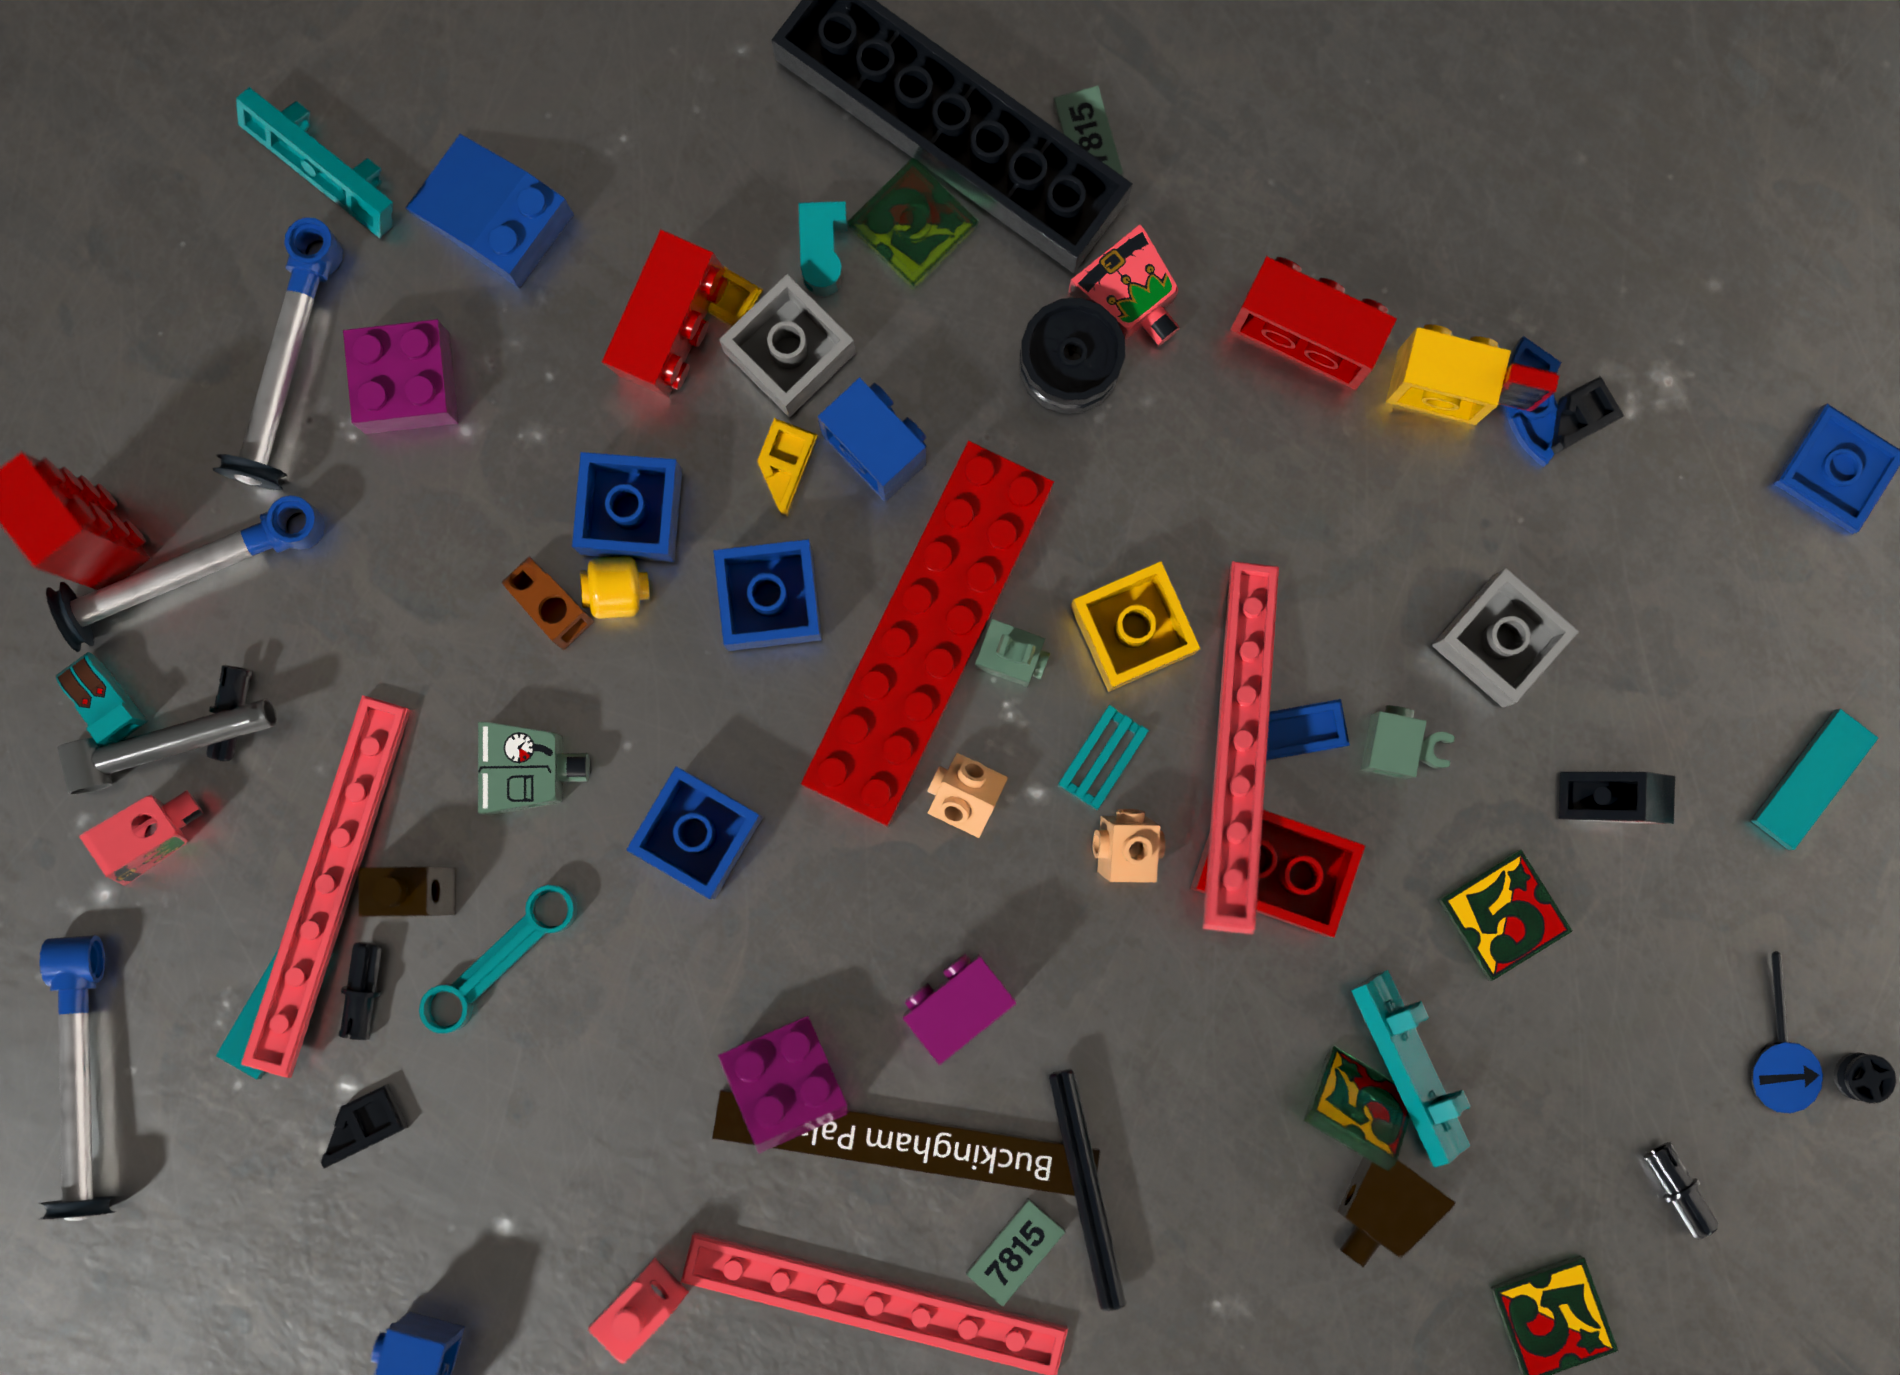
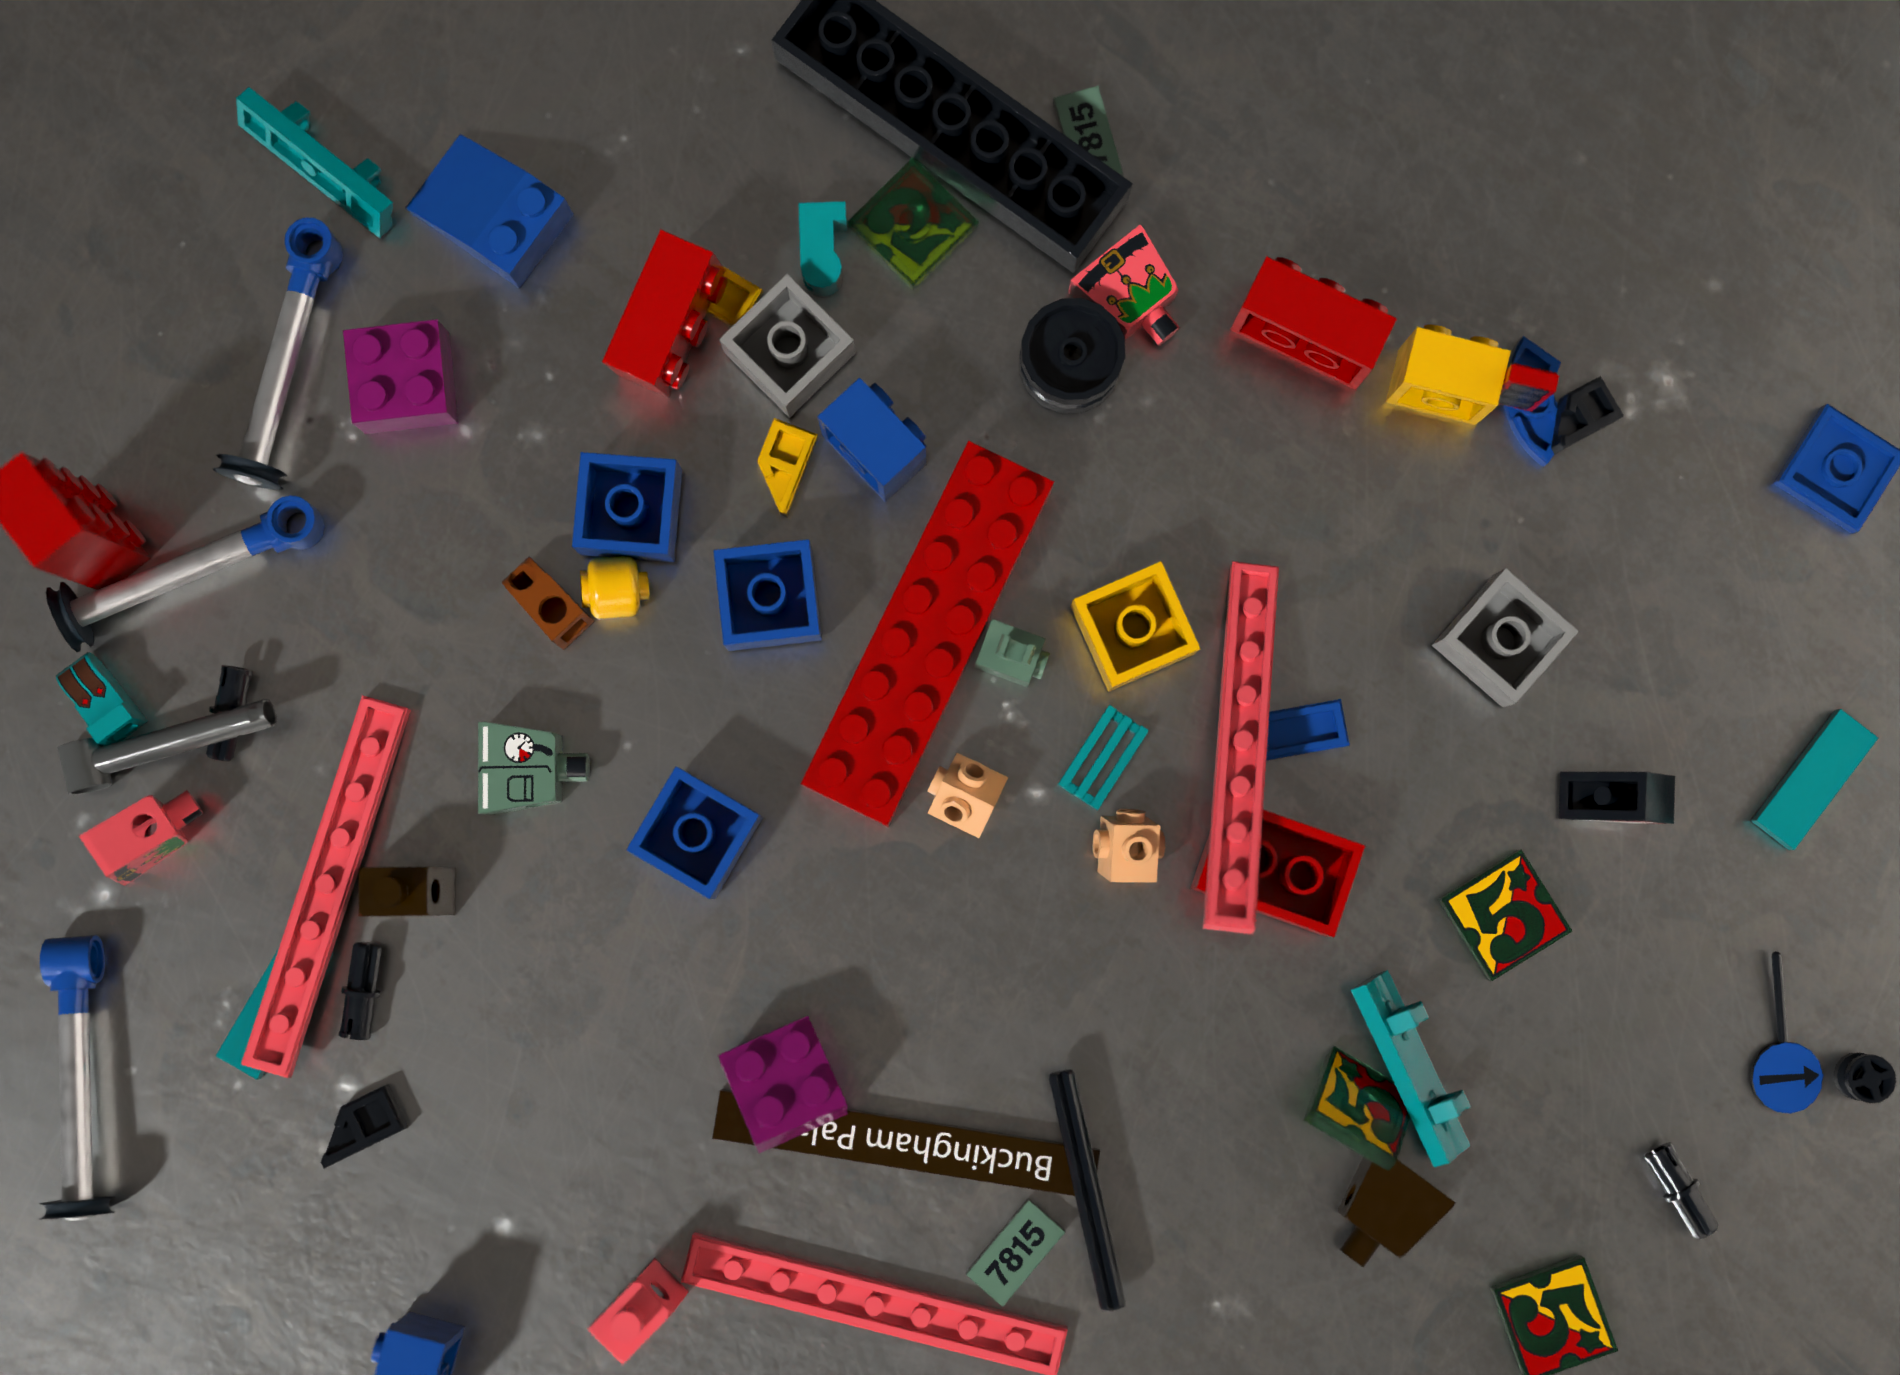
(497, 959): teal piece -> none
(957, 1007): magenta brick -> none
(1397, 744): sand green brick -> none

